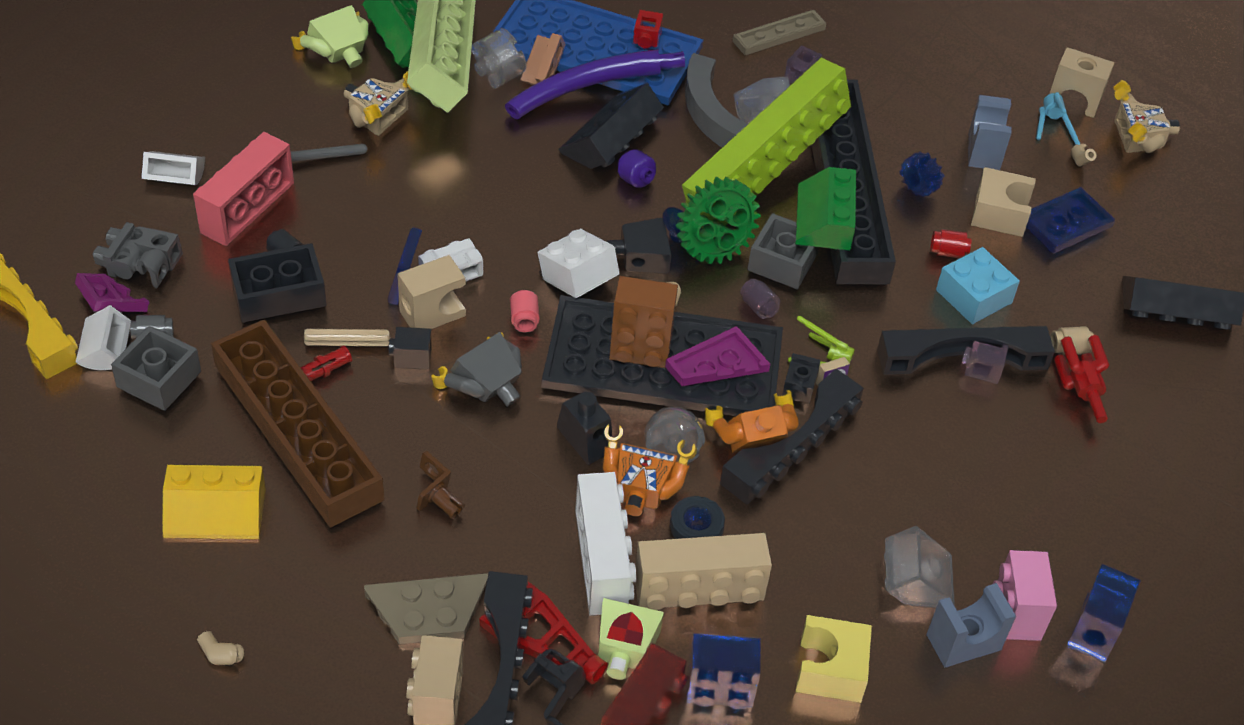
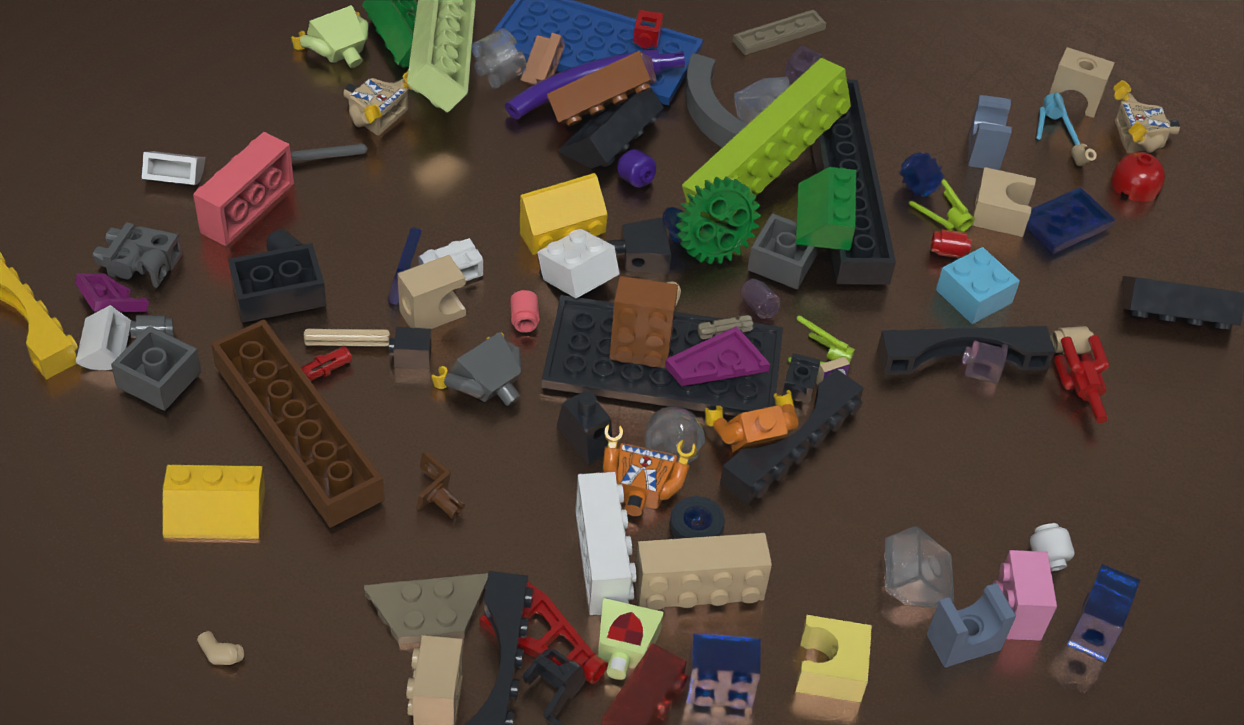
(560, 209): none -> yellow slope
(602, 88): none -> dark orange slope
(706, 329): none -> dark tan axle
(958, 215): none -> lime plant
(1056, 542): none -> white head
(1138, 176): none -> red cylinder

